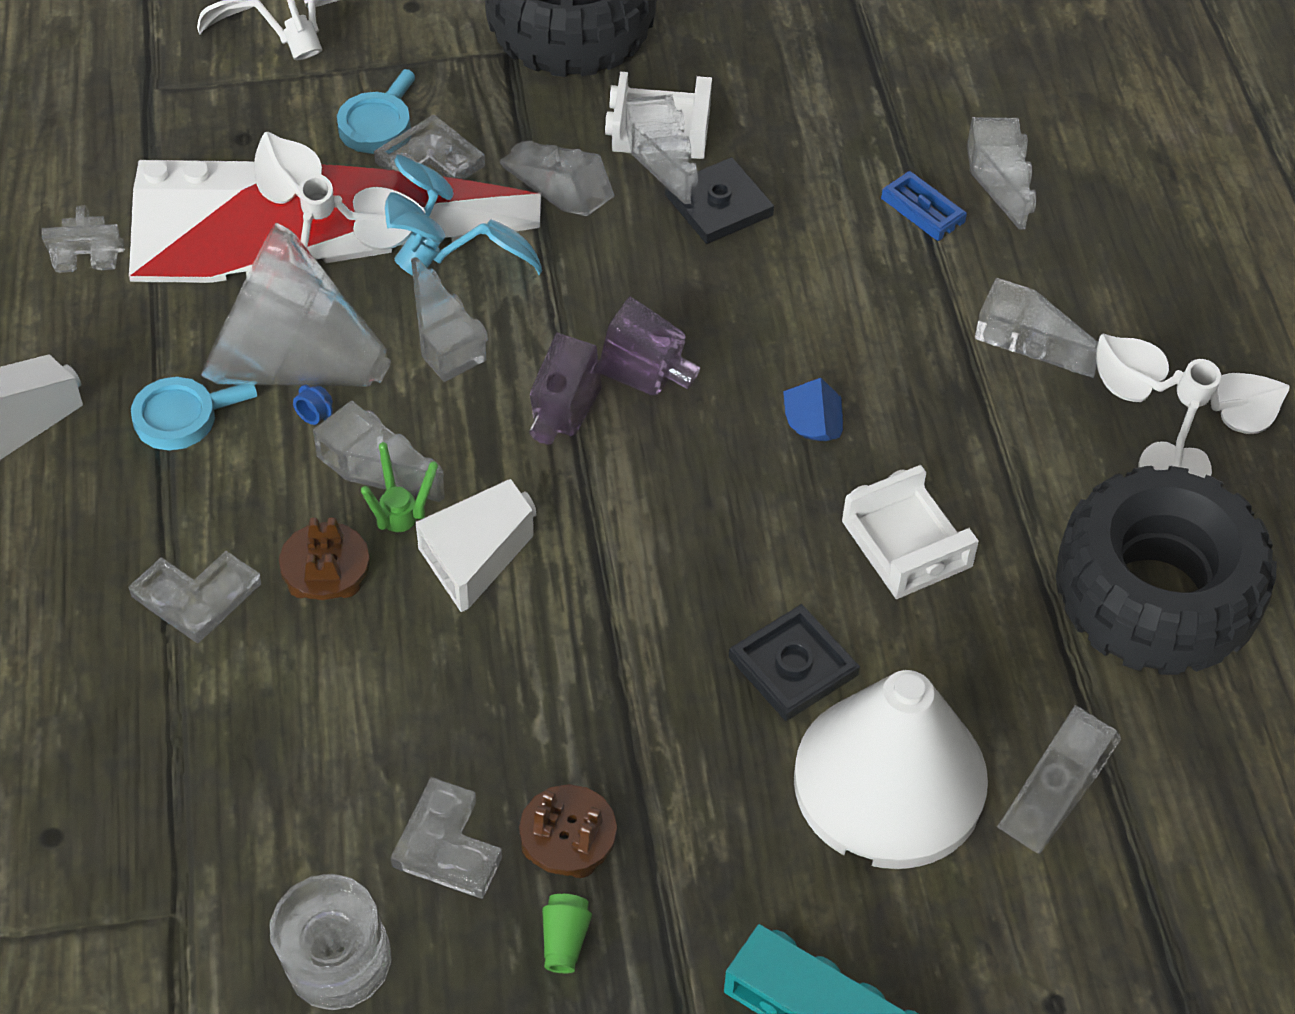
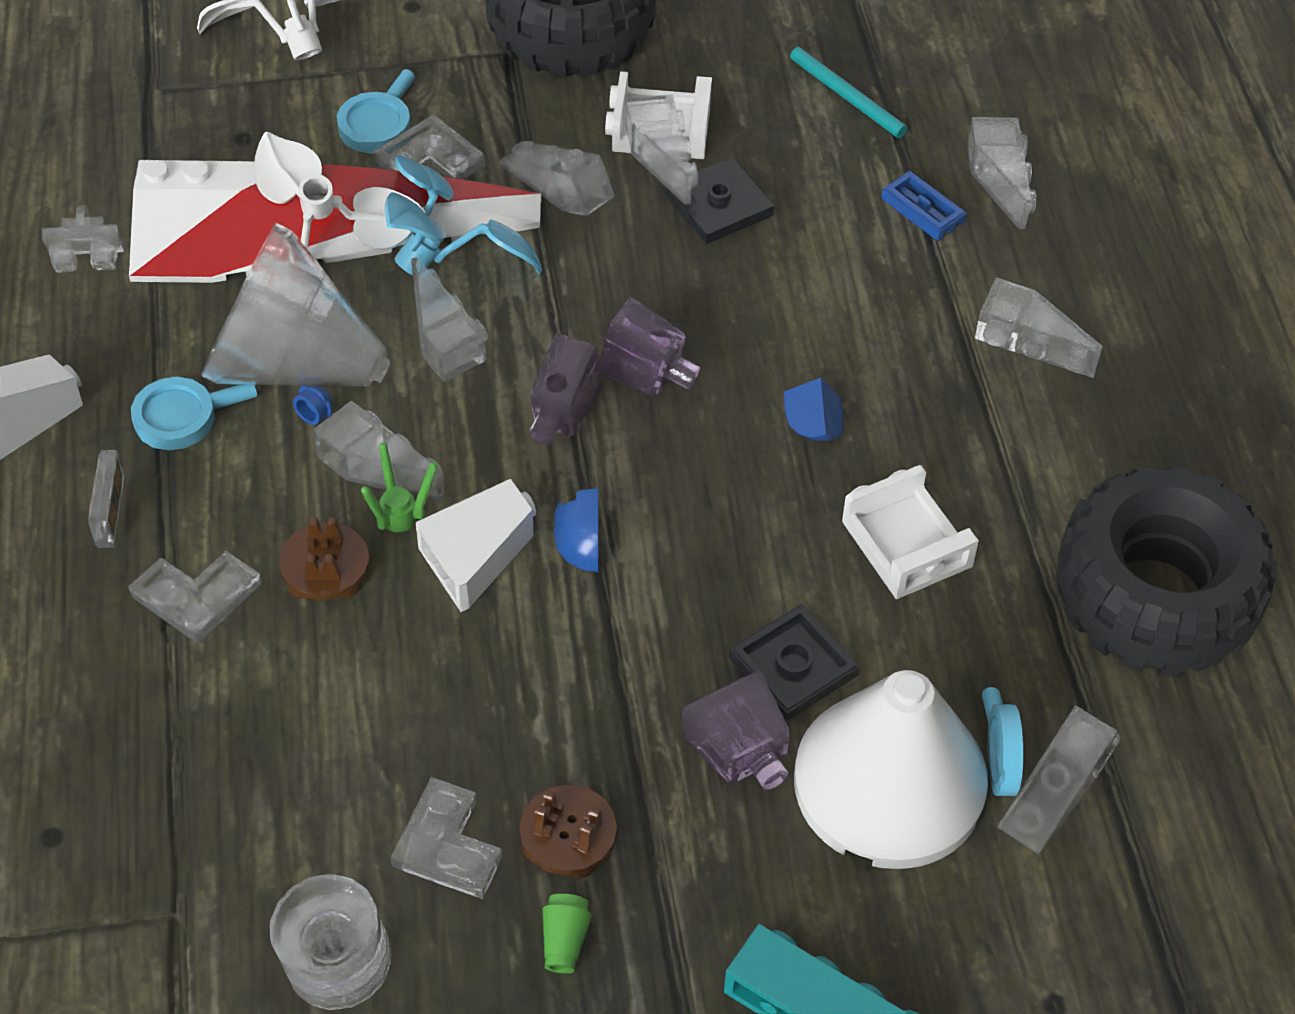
(106, 499): none -> clear tile
(578, 530): none -> blue brick
(740, 731): none -> clear purple torso
(849, 92): none -> teal bar
(1003, 744): none -> medium azure piece
(1245, 400): white plant -> none

